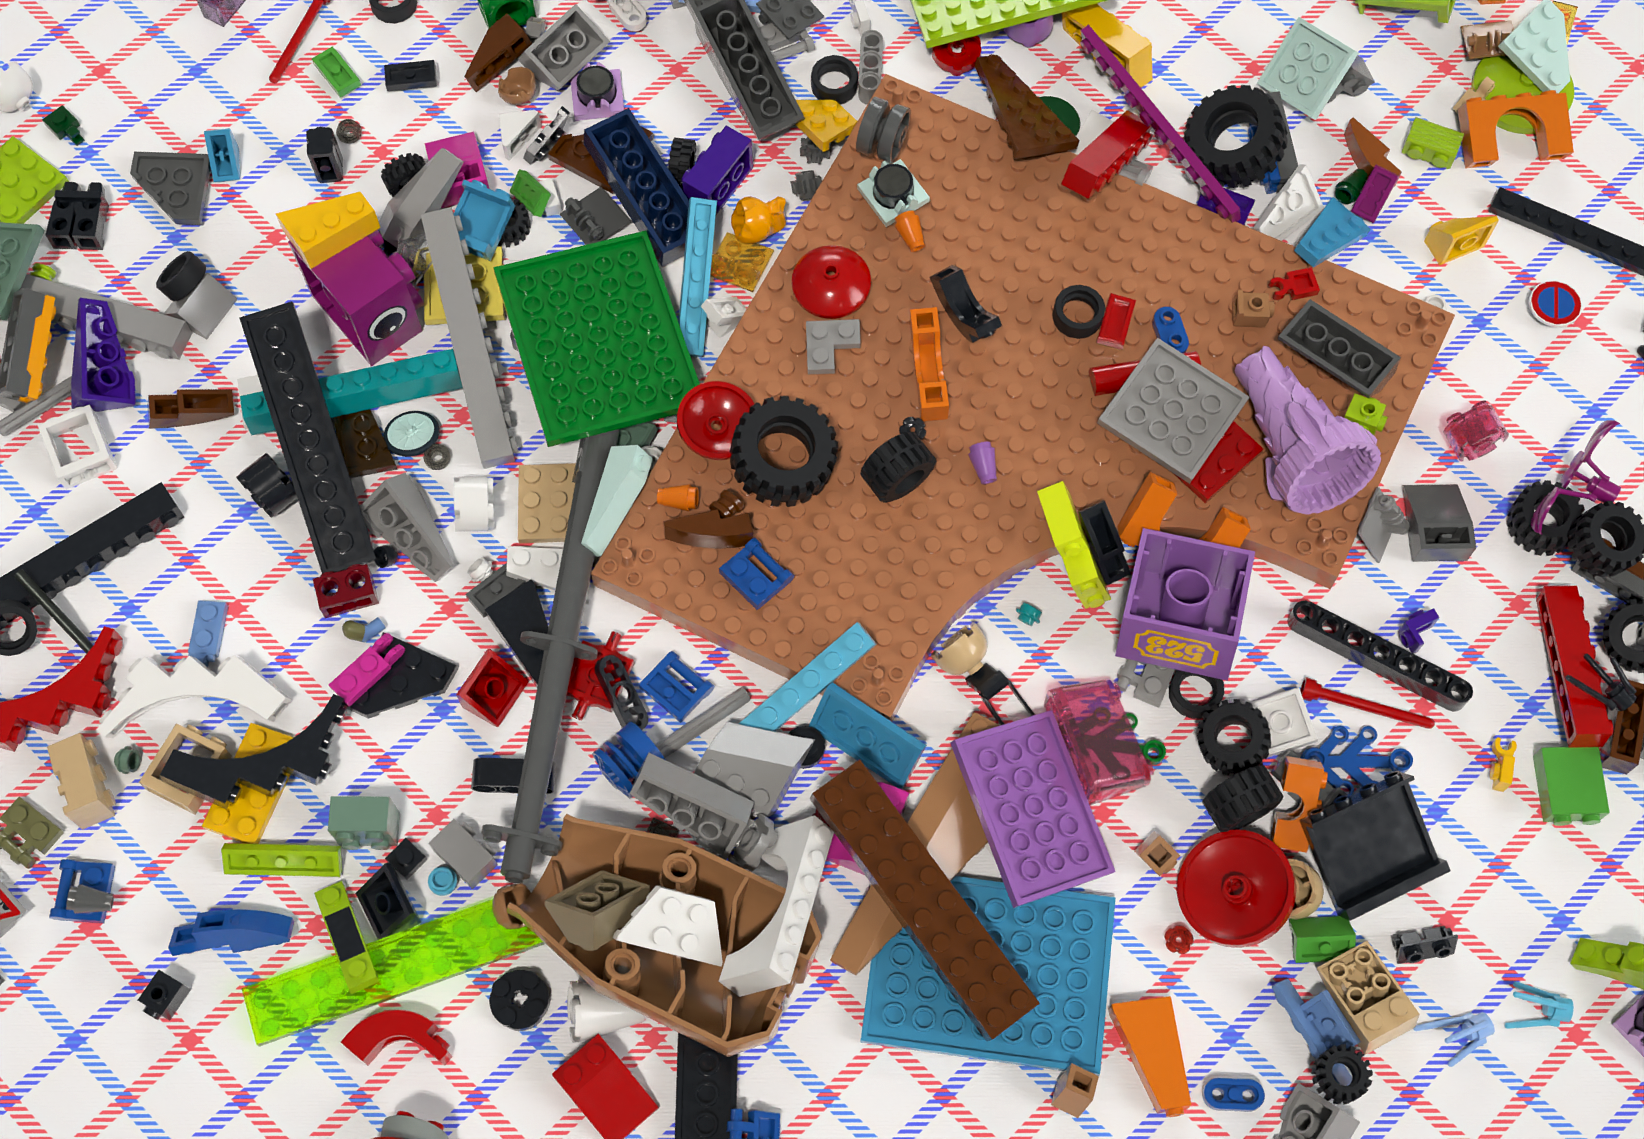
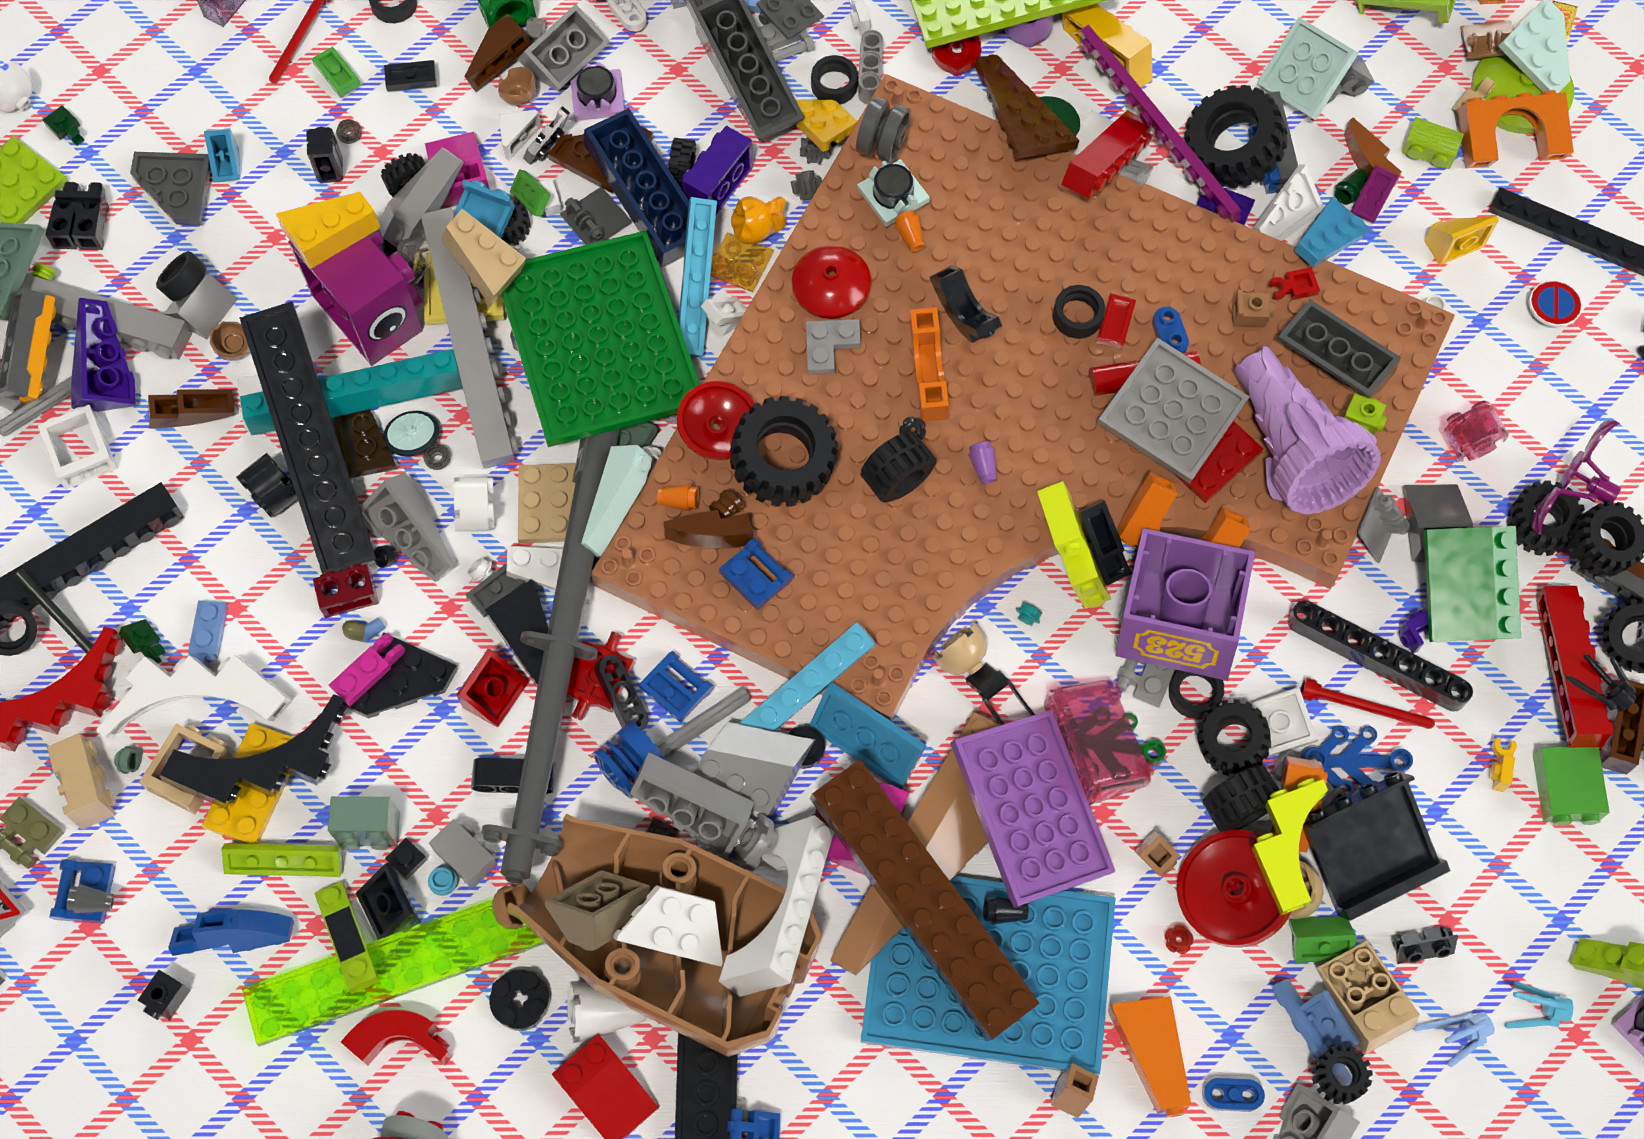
(142, 638): none -> dark green plate
(229, 341): none -> medium nougat hair
(483, 255): none -> tan wedge
(1001, 910): none -> black cone
(1280, 854): none -> neon yellow arch
(1472, 584): none -> slope

